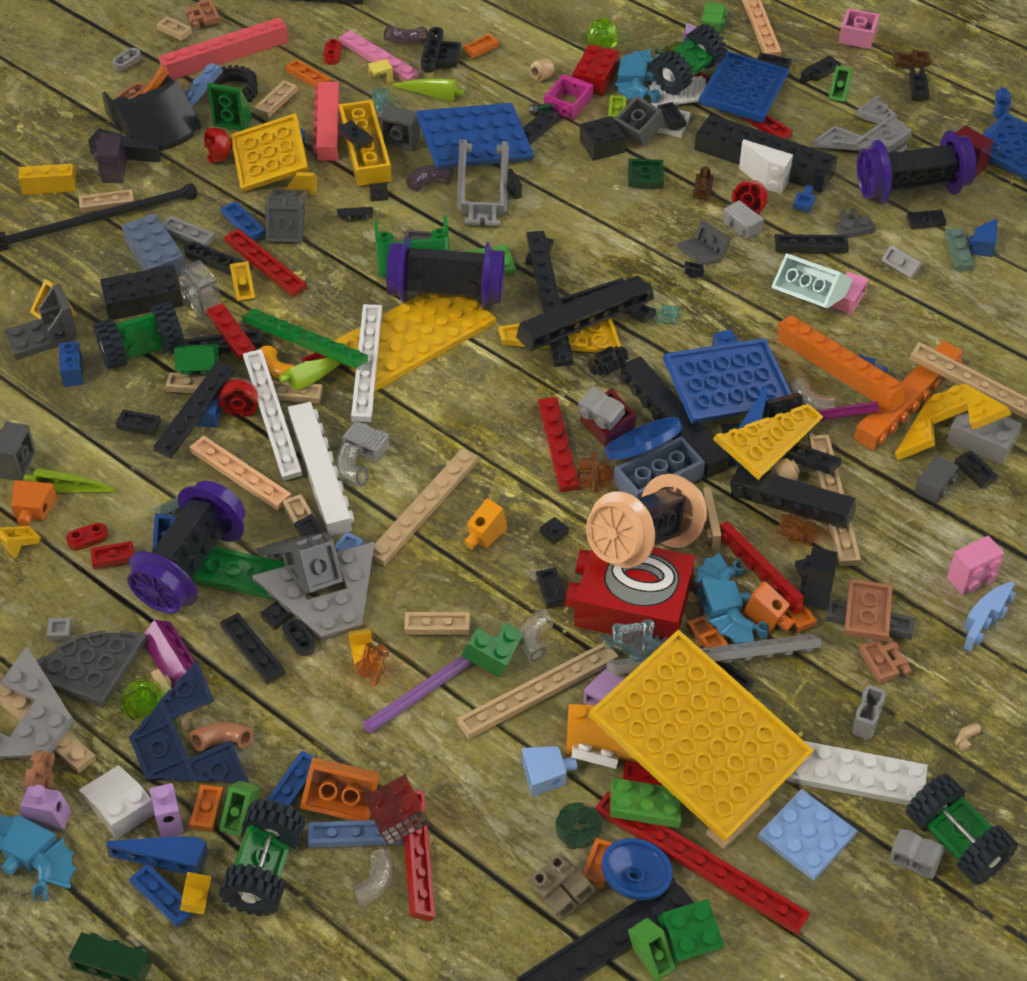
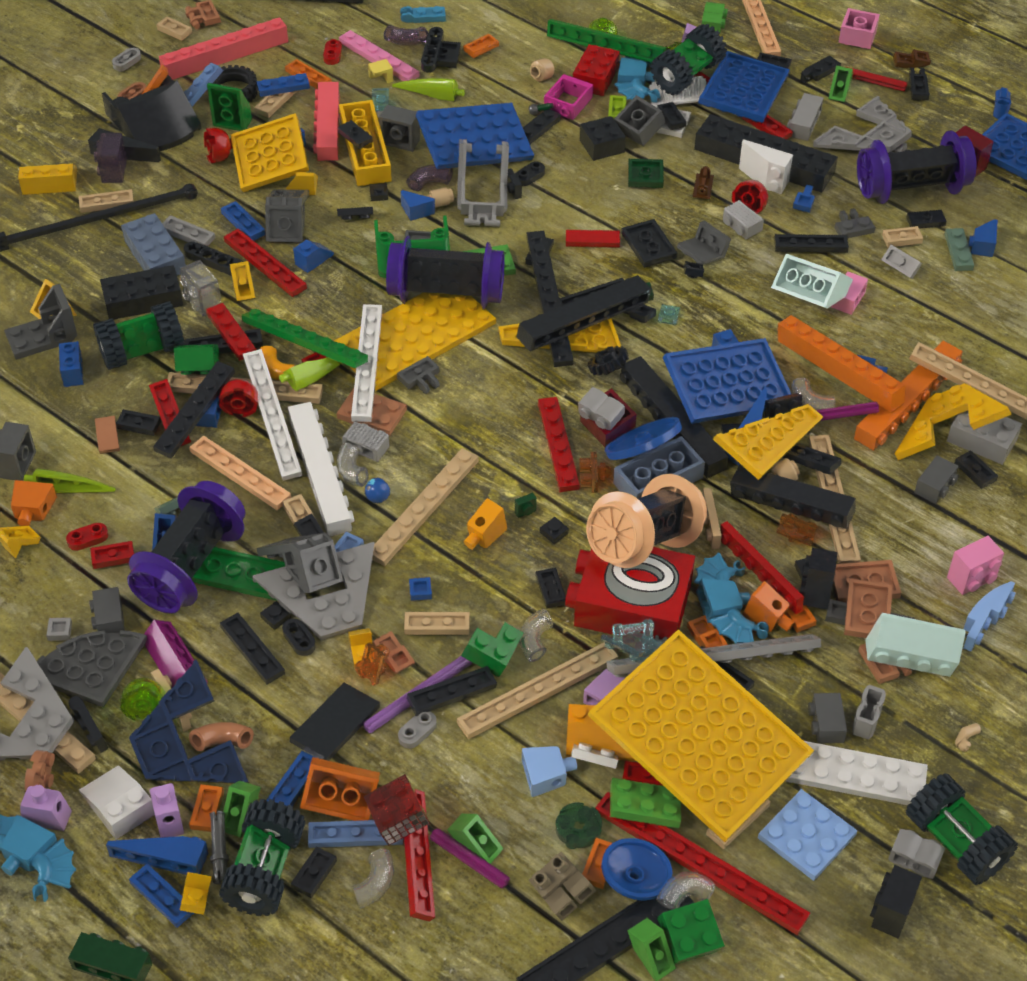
(87, 722): none -> black hinge
(107, 434): none -> nougat slope
(107, 610): none -> dark grey brick
(165, 403): none -> red plate
(219, 857): none -> dark grey pin
(283, 84): none -> blue plate
(310, 255): none -> blue slope
(313, 872): none -> black plate
(334, 722): none -> black tile
(377, 490): none -> blue piece
(385, 413): none -> nougat plate
(399, 656): none -> nougat slope
(417, 205): none -> blue slope
(418, 373): none -> dark grey hinge
(418, 728): none -> light grey plate
(420, 588): none -> blue plate
(423, 14): none -> dark azure hinge
(442, 196): none -> tan brick
(451, 690): none -> black plate
(470, 858): none -> magenta axle
(475, 836): none -> bright green slope
(525, 505): none -> dark green plate
(531, 173): none -> black plate
(585, 36): none -> green plate
(592, 238): none -> red tile
(649, 243): none -> black plate
(685, 885): none -> clear cylinder
(805, 116): none -> light grey brick
(828, 718): none -> dark grey brick
(871, 571): none -> nougat plate
(879, 80): none -> red axle
(894, 901): none -> black brick
(902, 236): none -> tan plate
(915, 644): none -> light aqua slope

